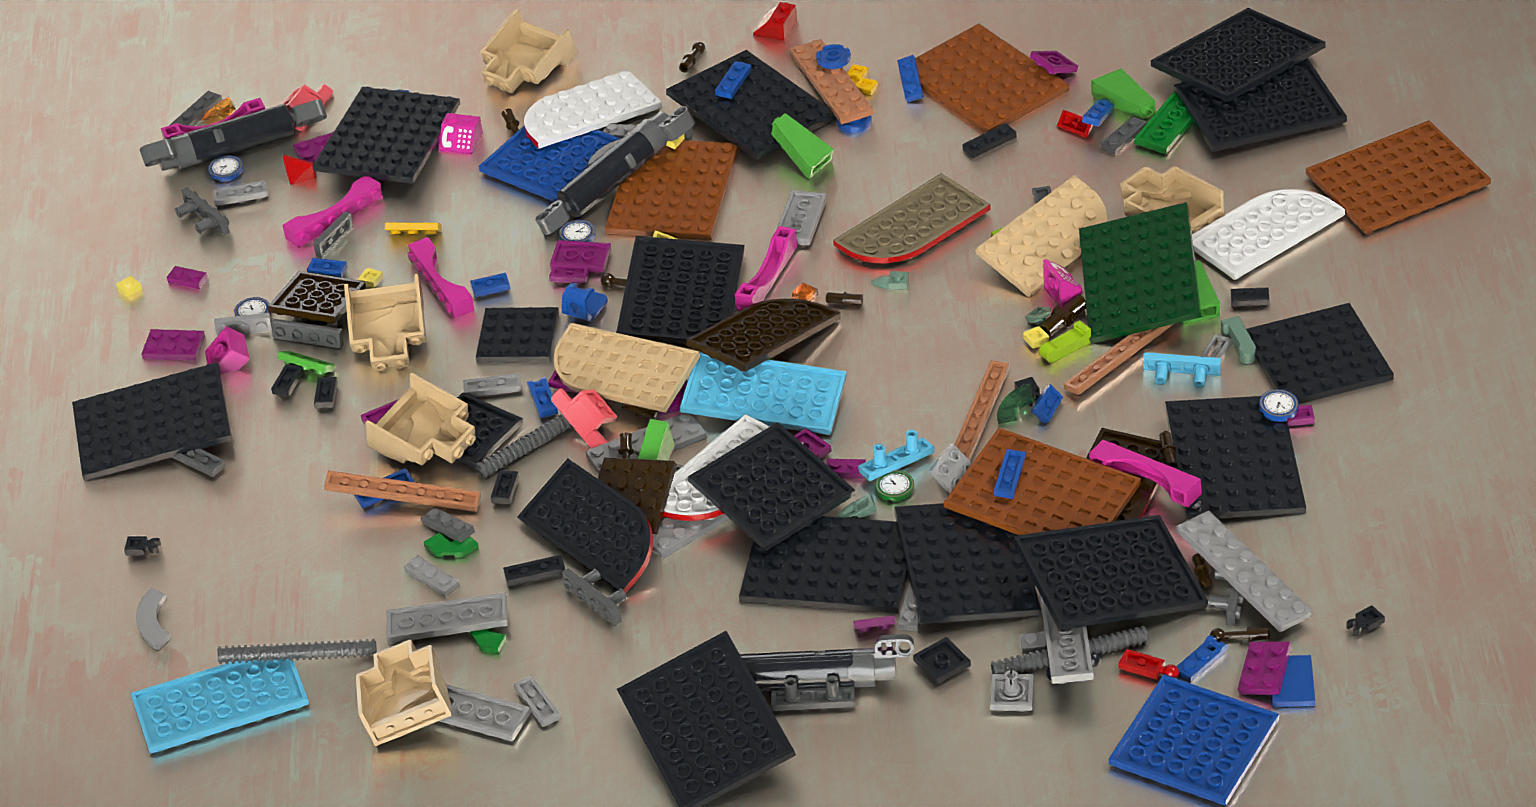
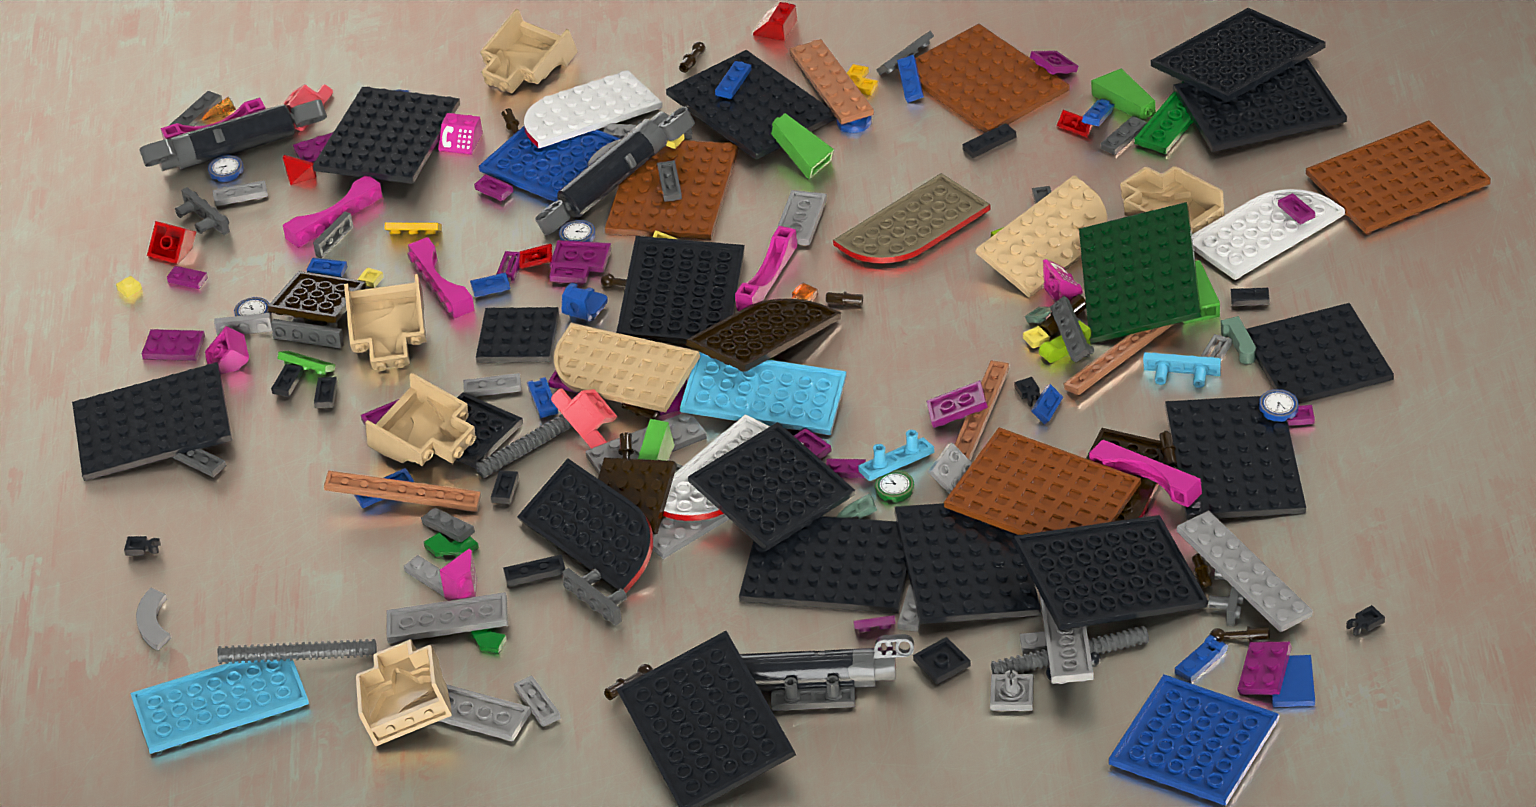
(170, 242): none -> red slope
(459, 577): none -> dark pink slope
(493, 187): none -> magenta plate
(512, 275): none -> magenta tile
(535, 256): none -> red slope
(611, 692): none -> dark brown pin
(669, 181): none -> dark grey plate
(833, 56): blue tile -> none
(895, 280): sand green plate -> none
(912, 49): none -> dark grey plate
(957, 404): none -> magenta plate
(1010, 474): blue plate -> none
(1014, 402): clear green tile -> none
(1071, 330): none -> dark grey plate
(1146, 665): red plate -> none
(1296, 208): none -> magenta plate

